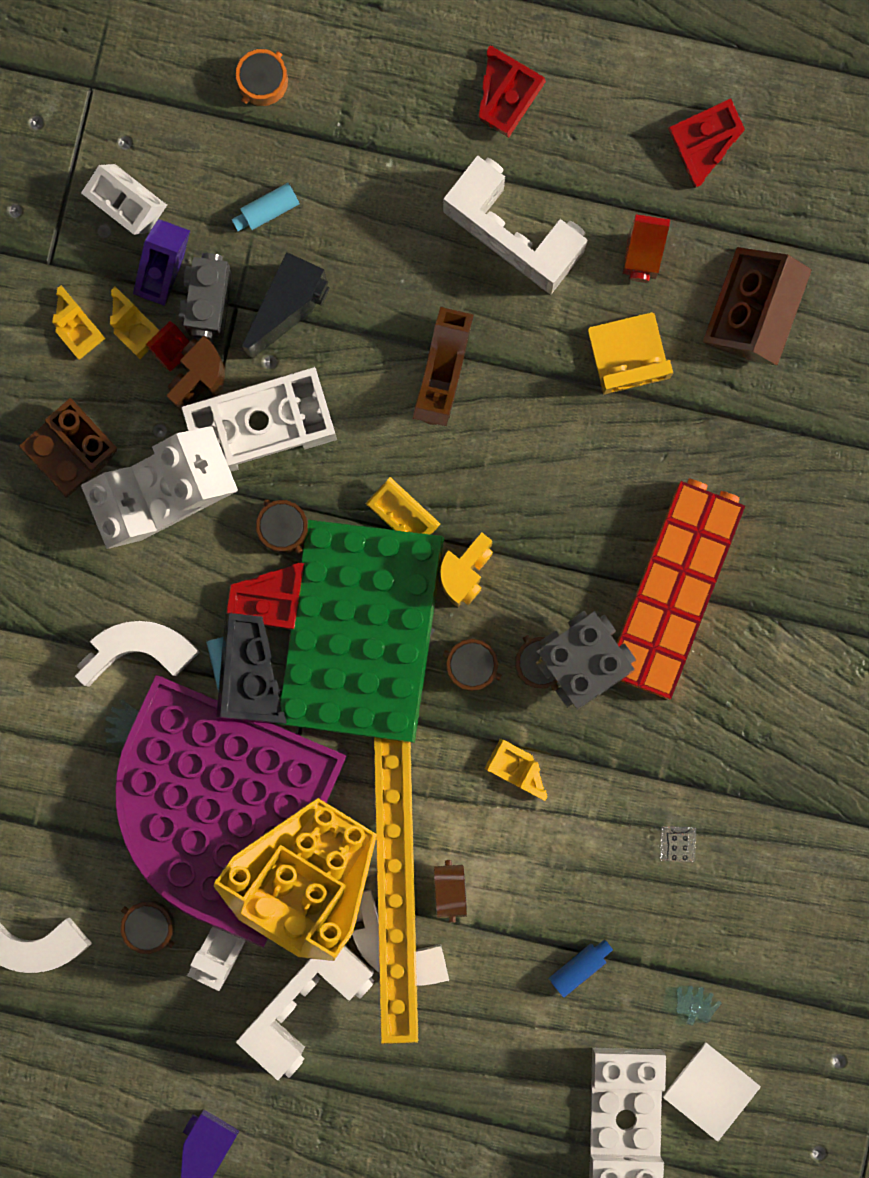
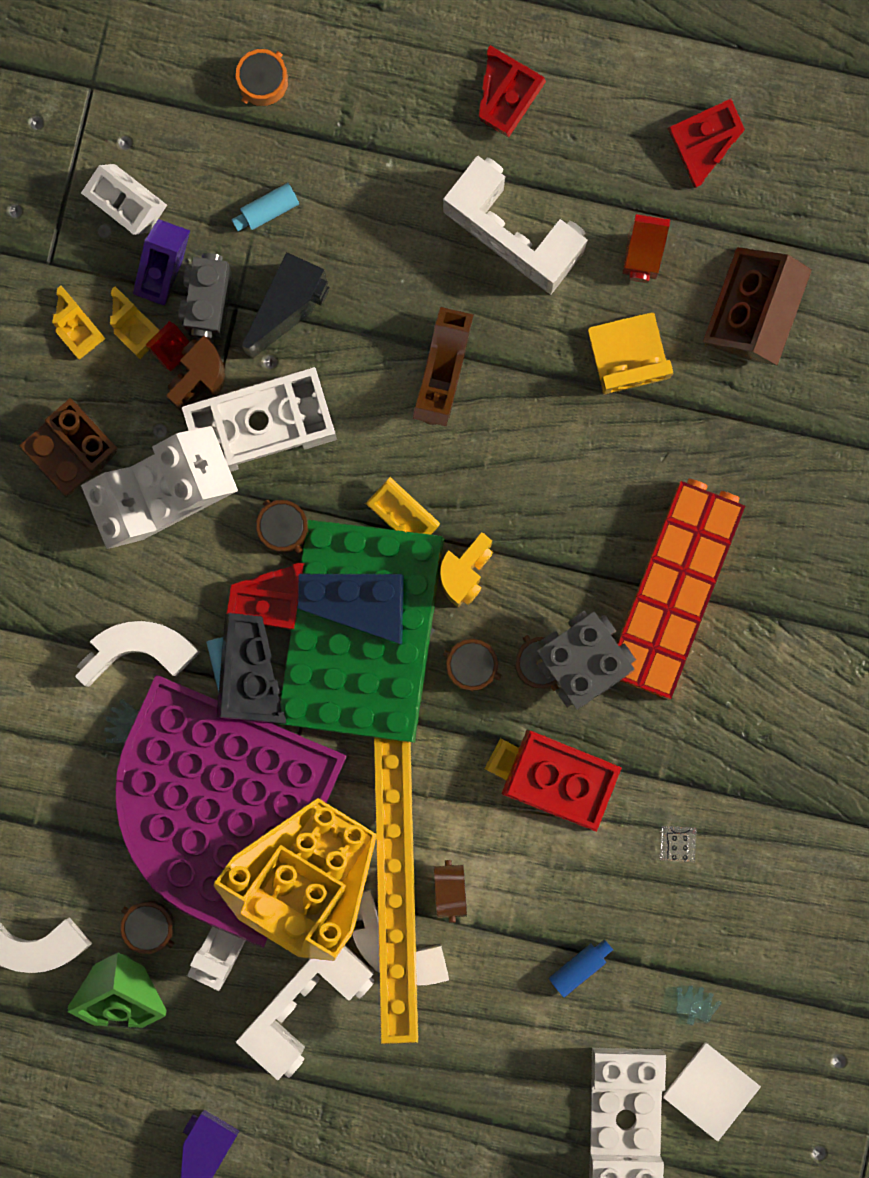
(117, 992): none -> bright green slope
(356, 600): none -> dark blue wing
(561, 780): none -> red tile

